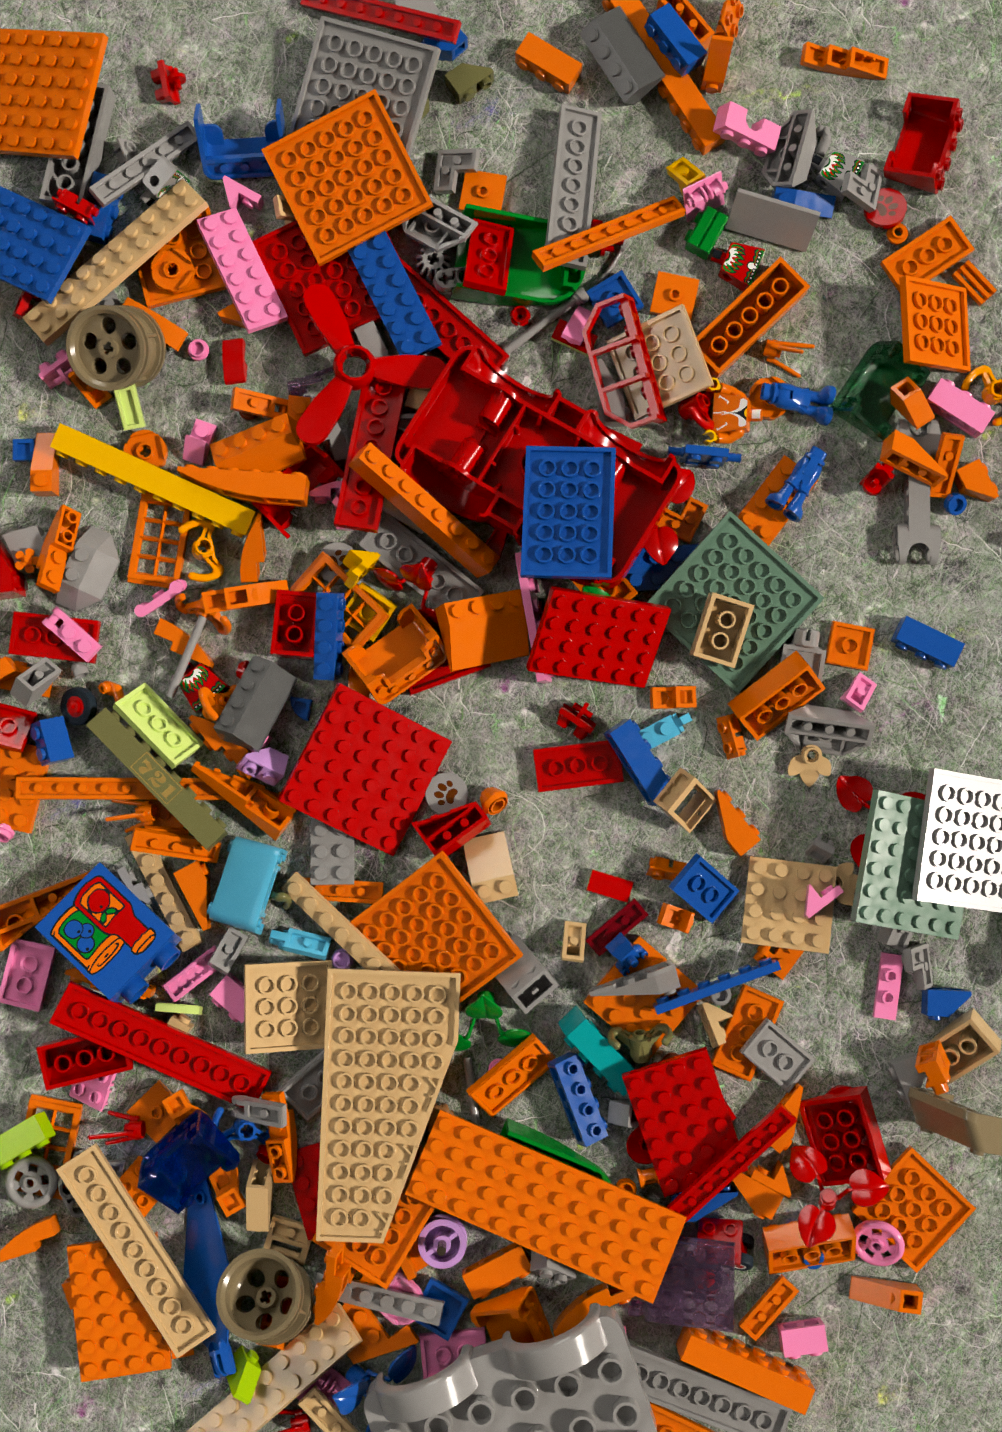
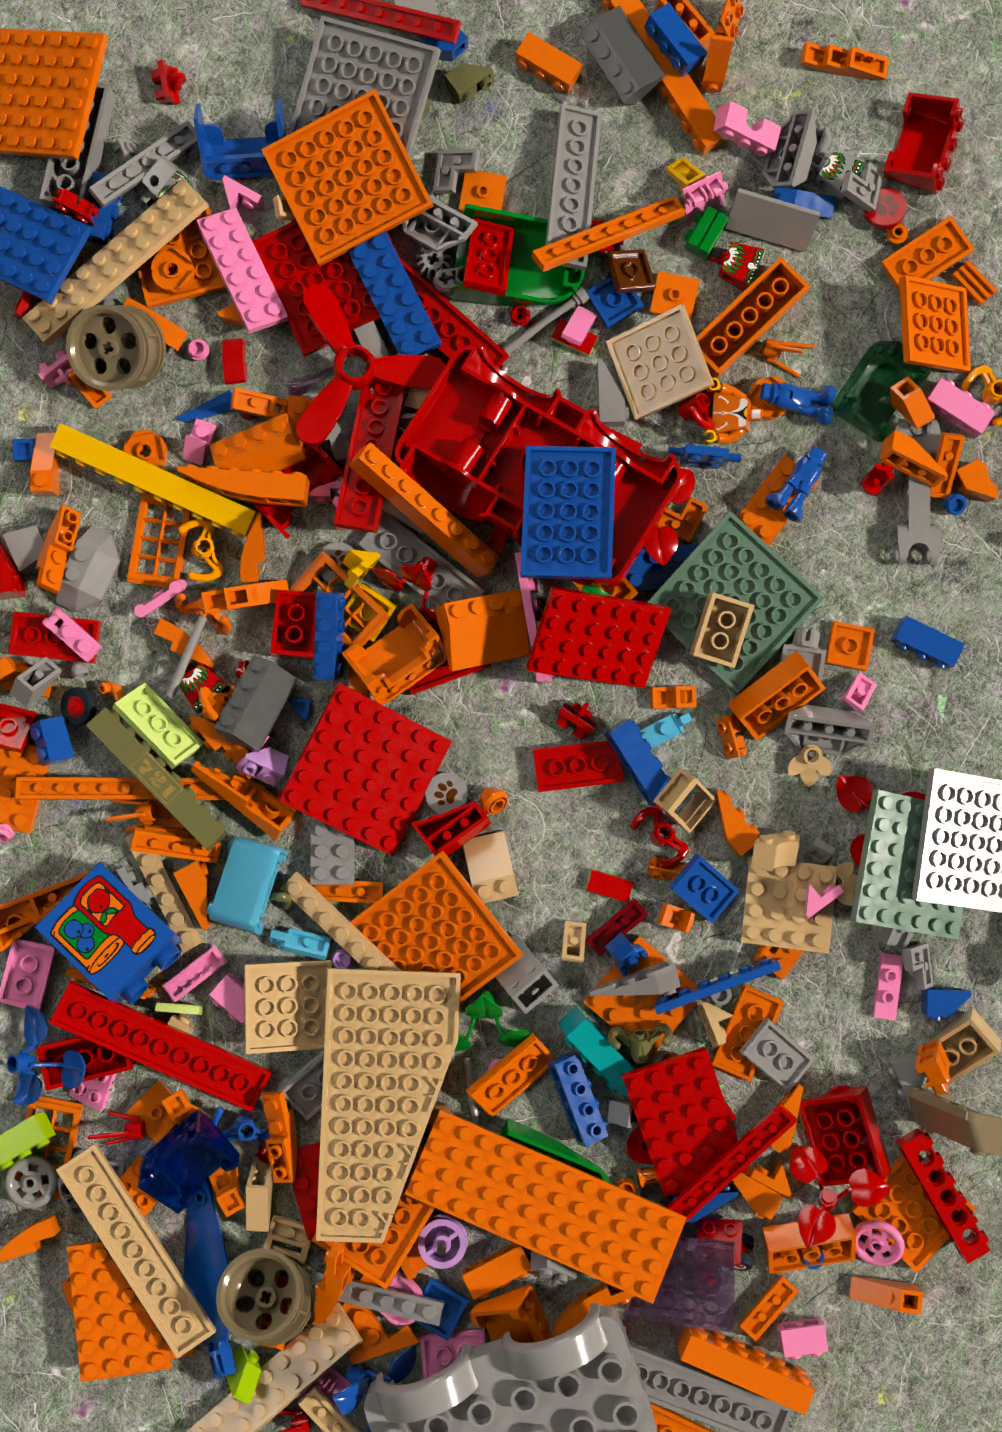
(26, 560): orange plant -> none
(29, 1085): none -> blue plant
(129, 408): yellowish green tile -> none
(213, 407): none -> blue bar
(227, 950): light grey plate -> none
(260, 1111): light grey hinge -> none
(630, 271): none -> reddish brown tile
(638, 351): red plate -> none
(668, 833): none -> red piece
(775, 850): none -> tan brick
(969, 1247): none -> red brick

